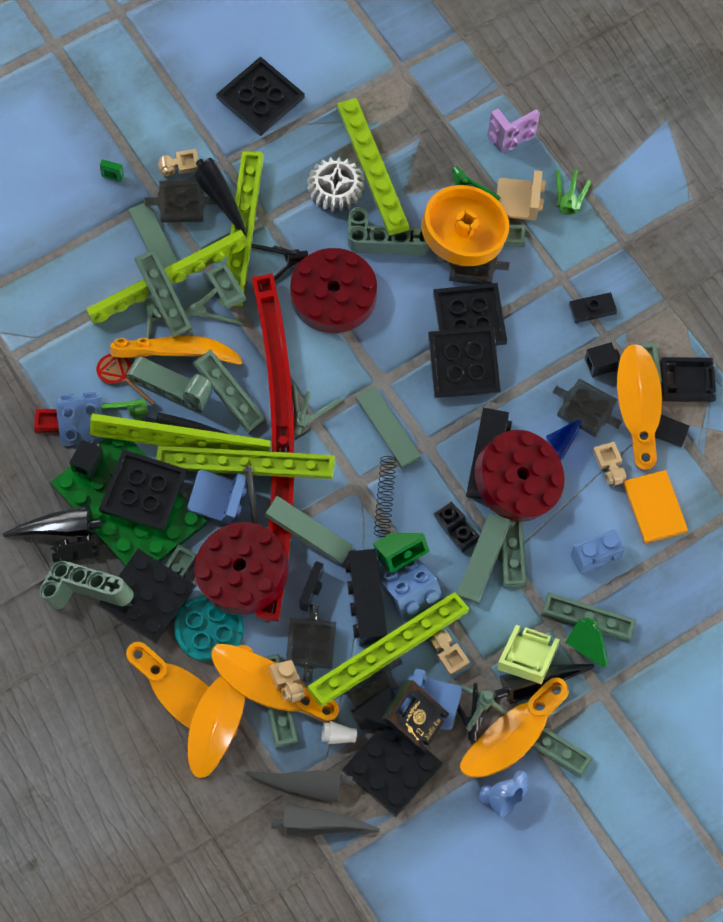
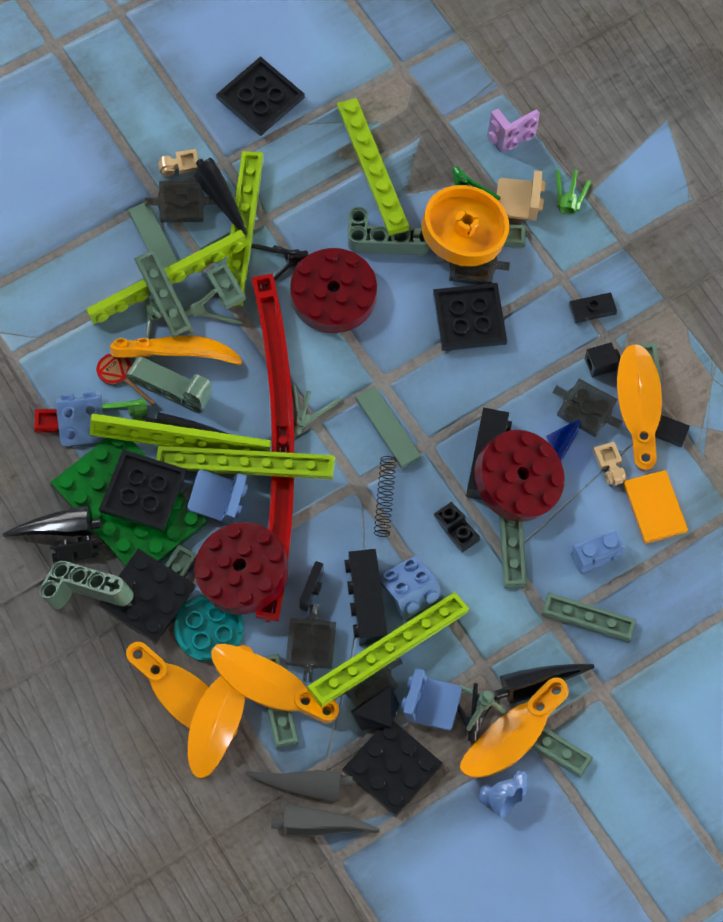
(87, 458): black brick -> none
(111, 170): green tile -> none
(229, 391): sand green tile -> none
(248, 470): dark grey axle -> none
(286, 677): tan plate -> none
(308, 530): sand green tile -> none
(336, 733): white cone -> none
(347, 190): white gear -> none
(400, 549): green slope -> none
(421, 718): black container -> none
(452, 657): tan plate -> none
(464, 362): black plate -> none
(483, 558): sand green tile -> none
(528, 655): yellowish green container -> none
(589, 641): green slope -> none
(692, 379): black container -> none

